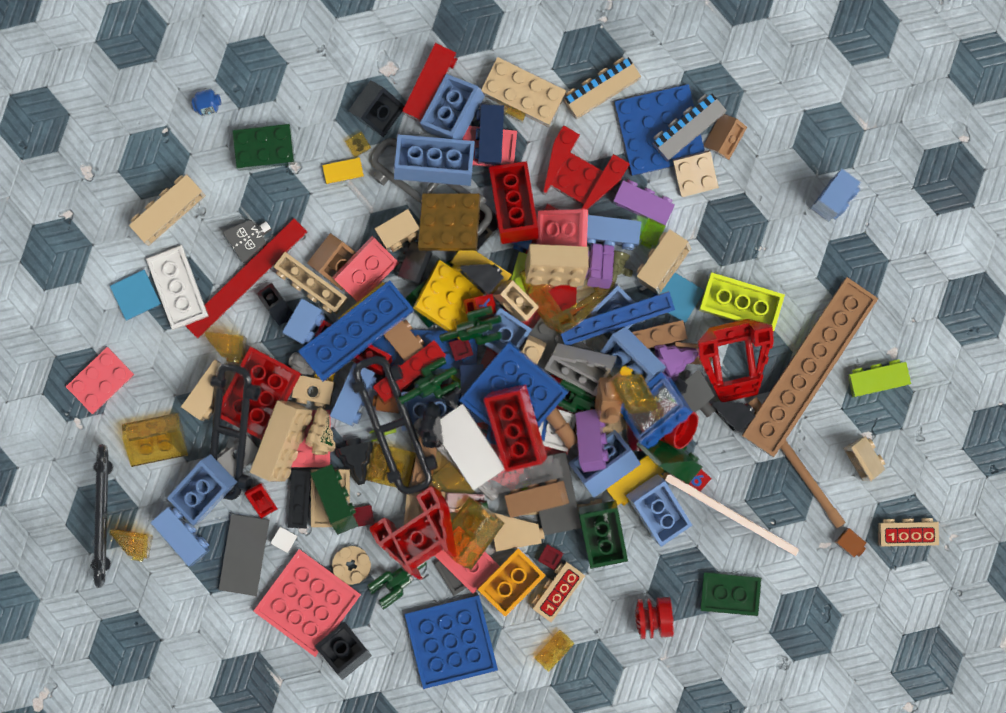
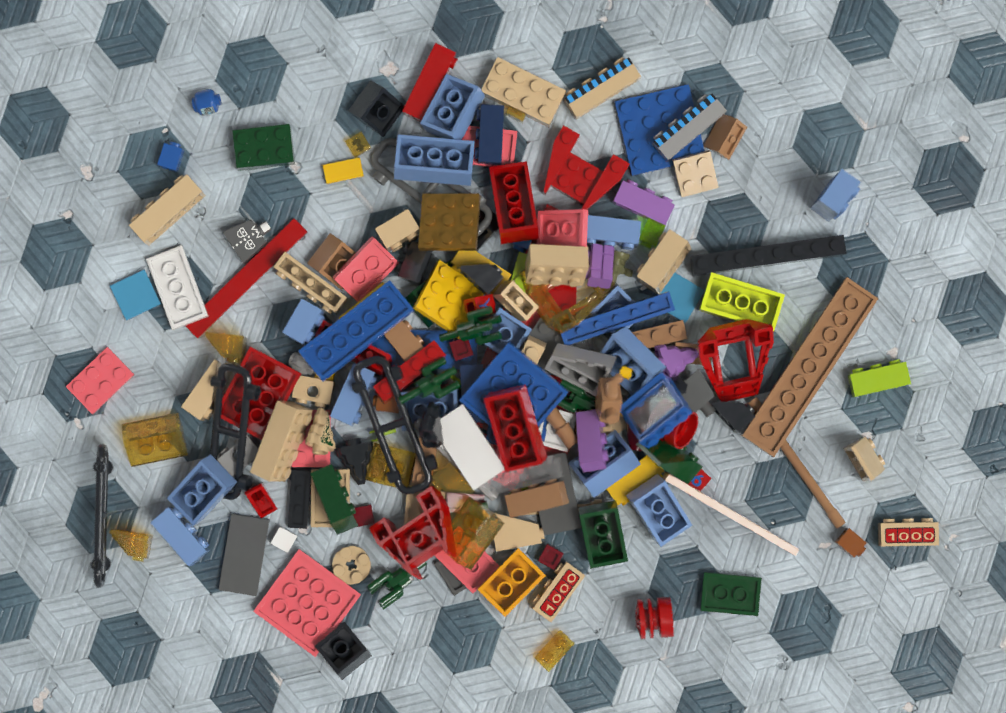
(171, 156): none -> blue brick
(275, 304): black brick -> none
(451, 398): black rock -> none
(451, 642): blue plate -> none
(634, 394): clear yellow plate -> none
(768, 255): none -> black brick

